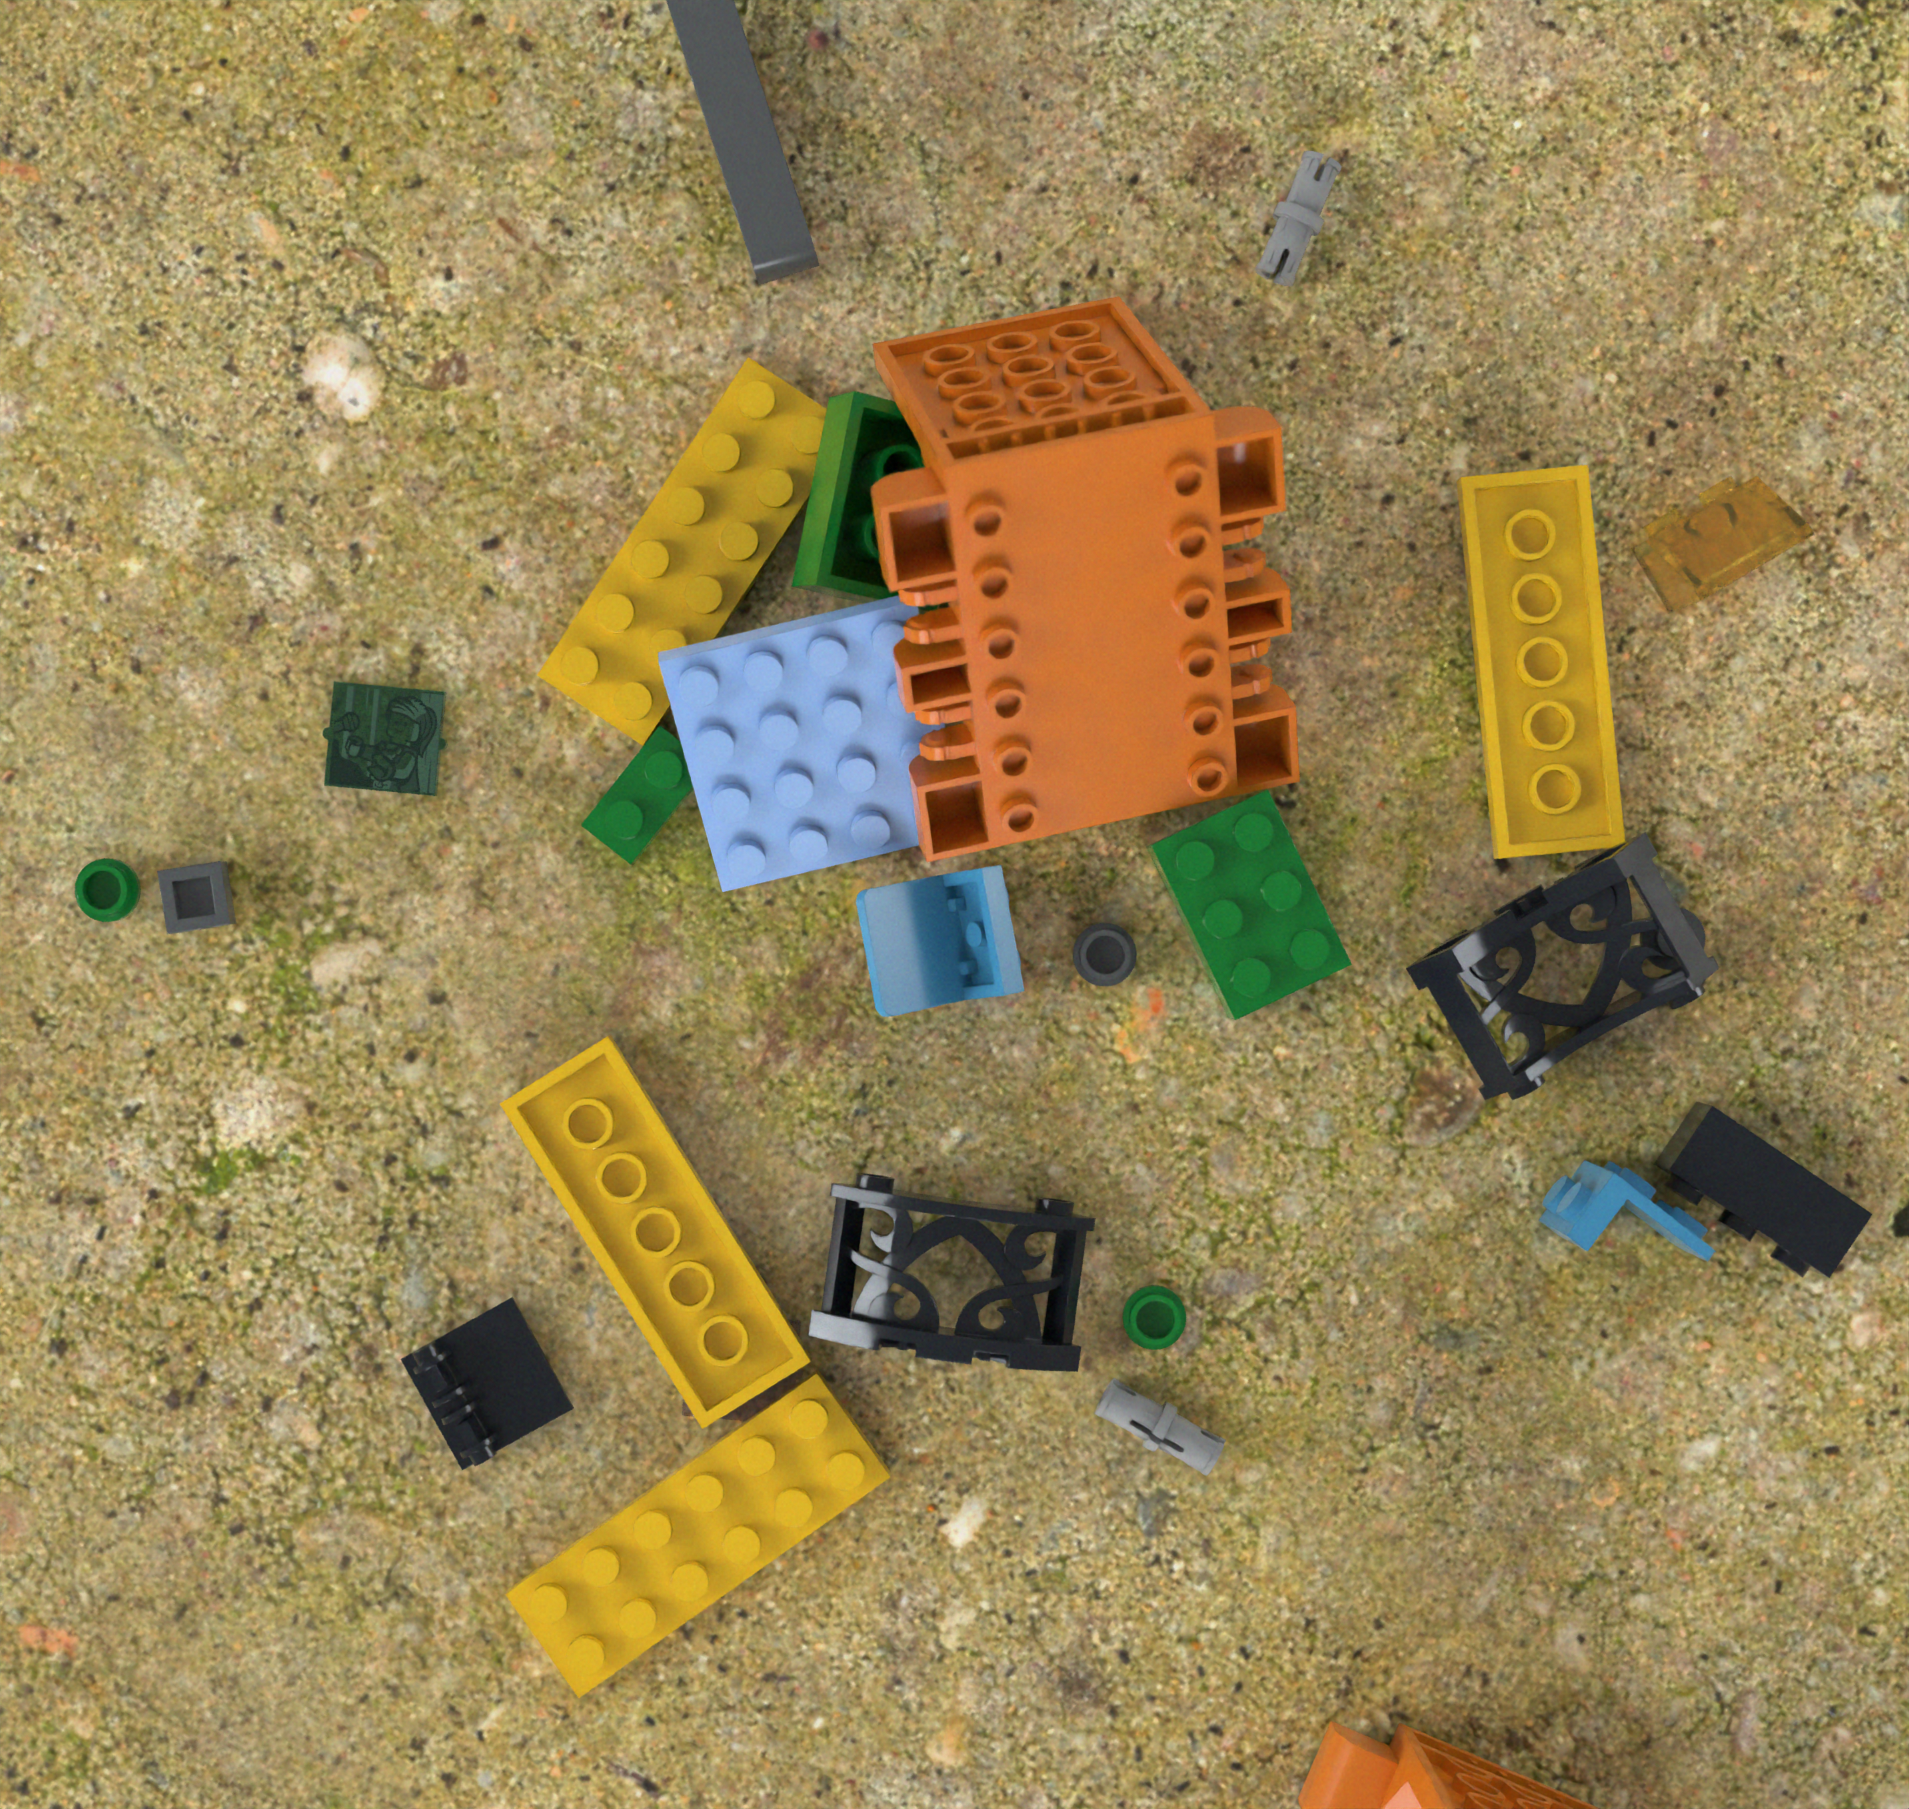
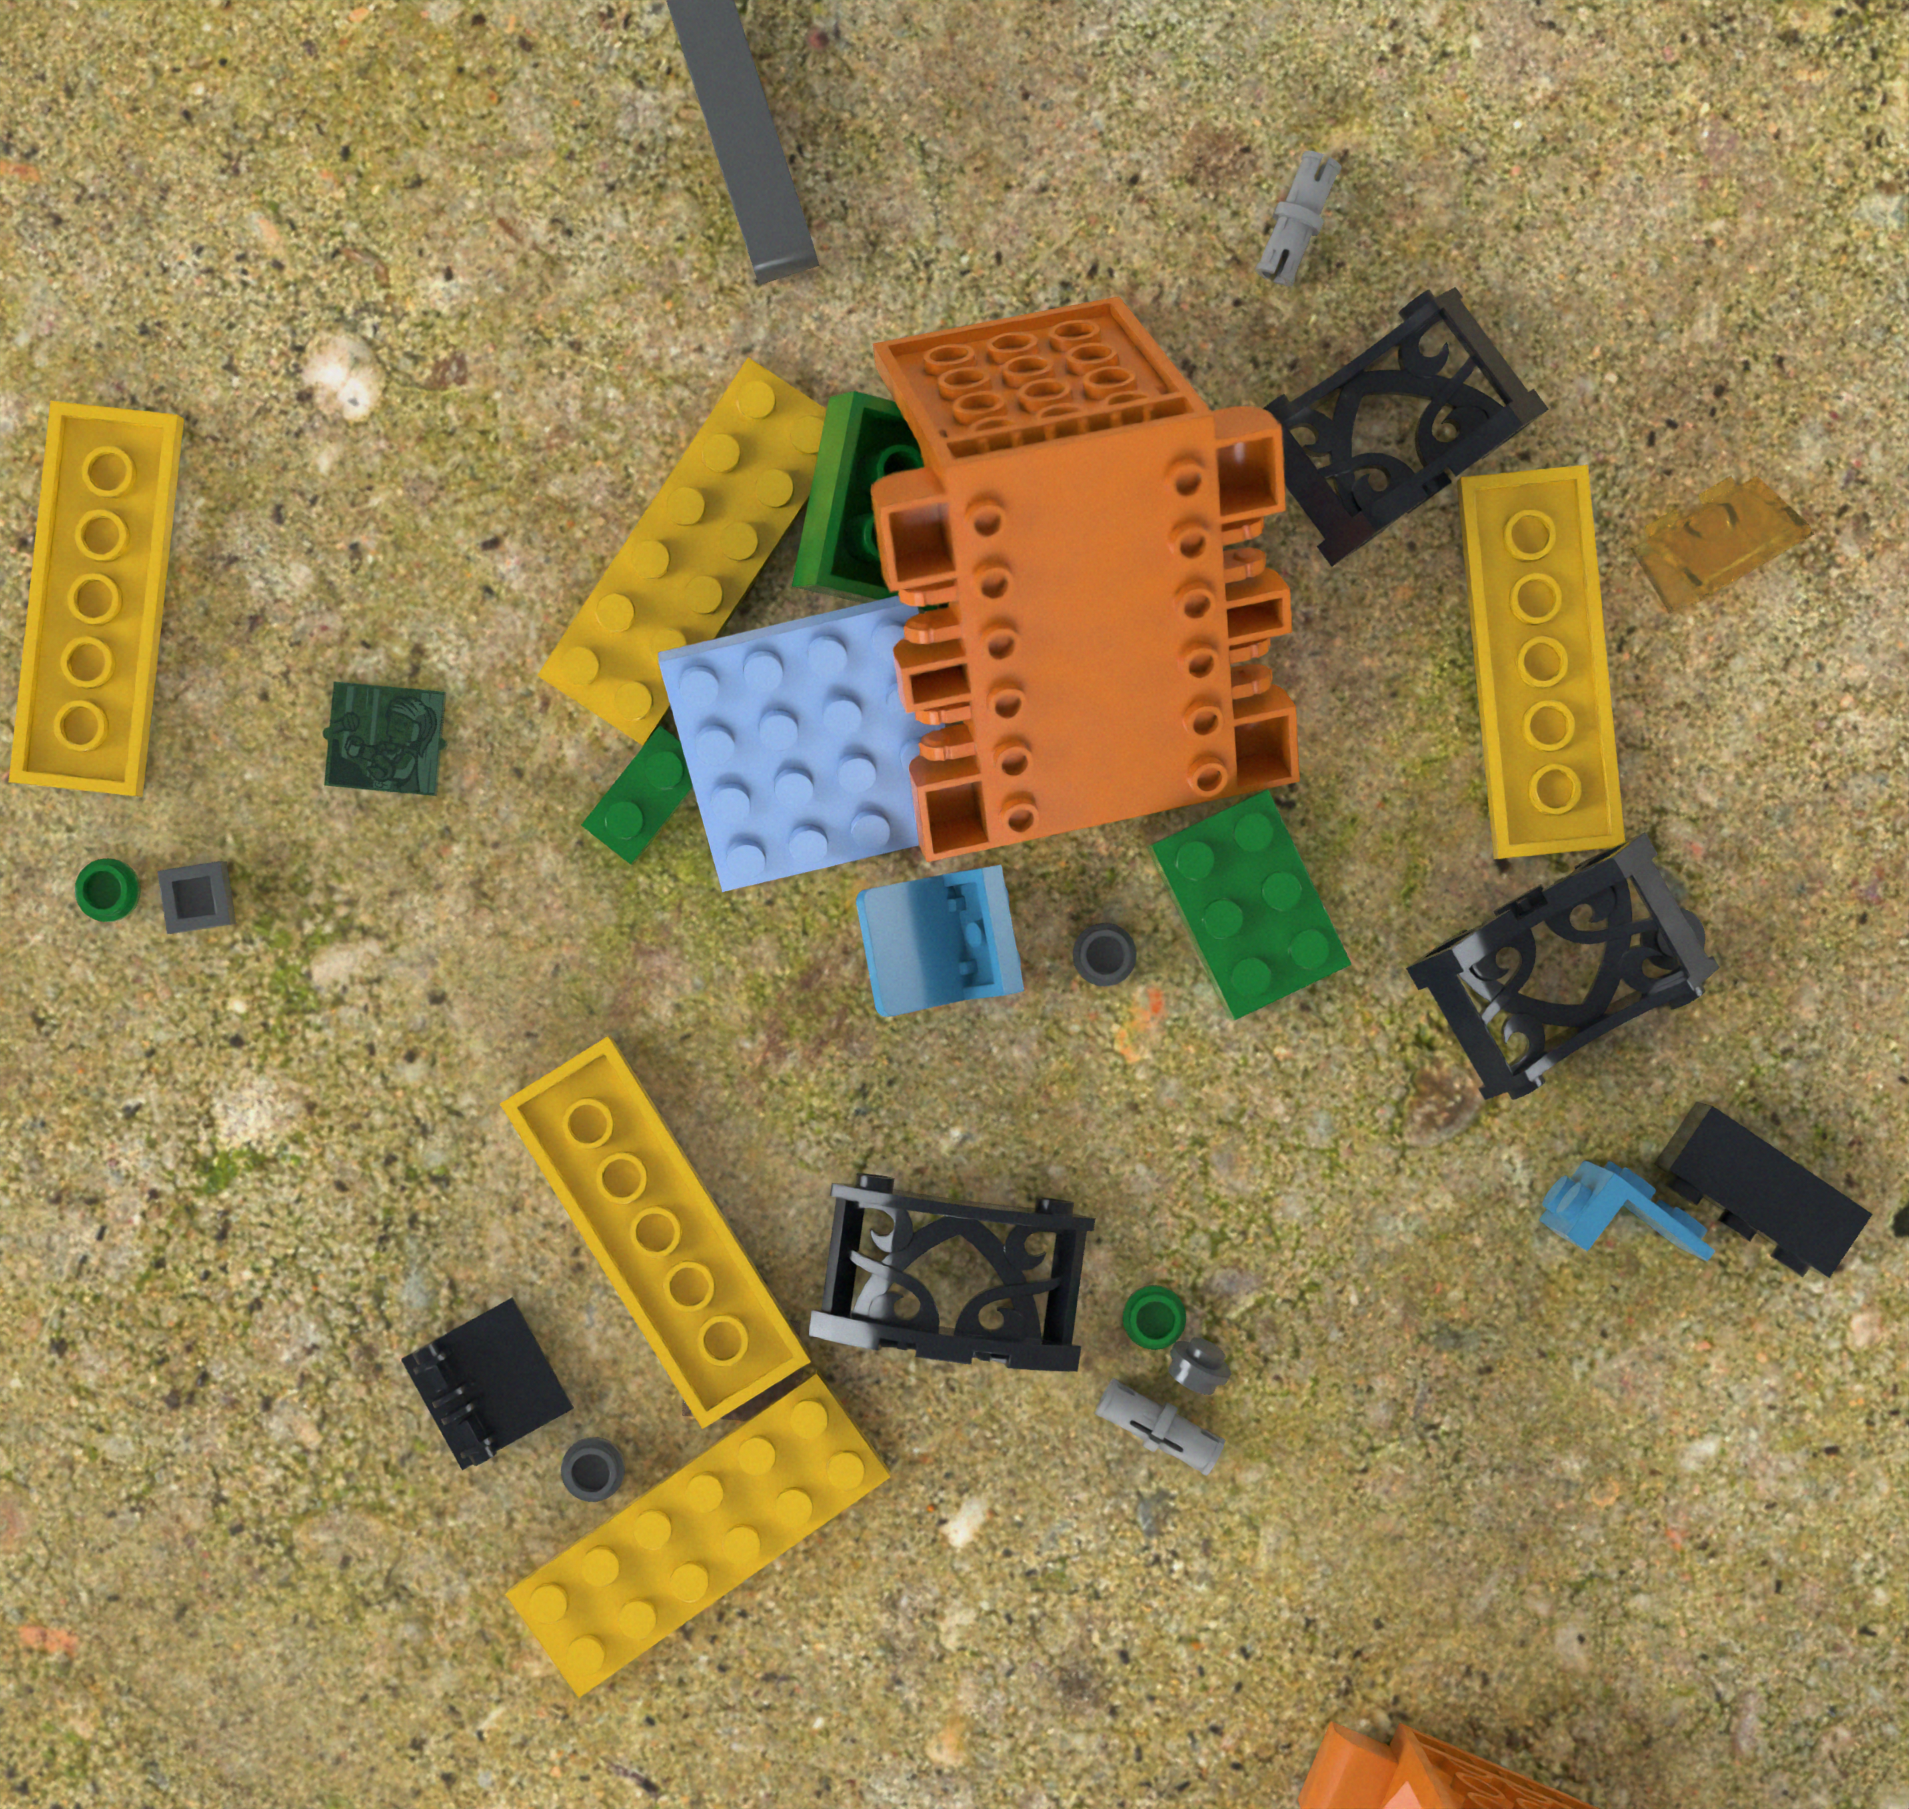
(96, 598): none -> yellow plate
(593, 1469): none -> dark grey plate
(1199, 1365): none -> dark grey plate
(1480, 422): none -> black fence

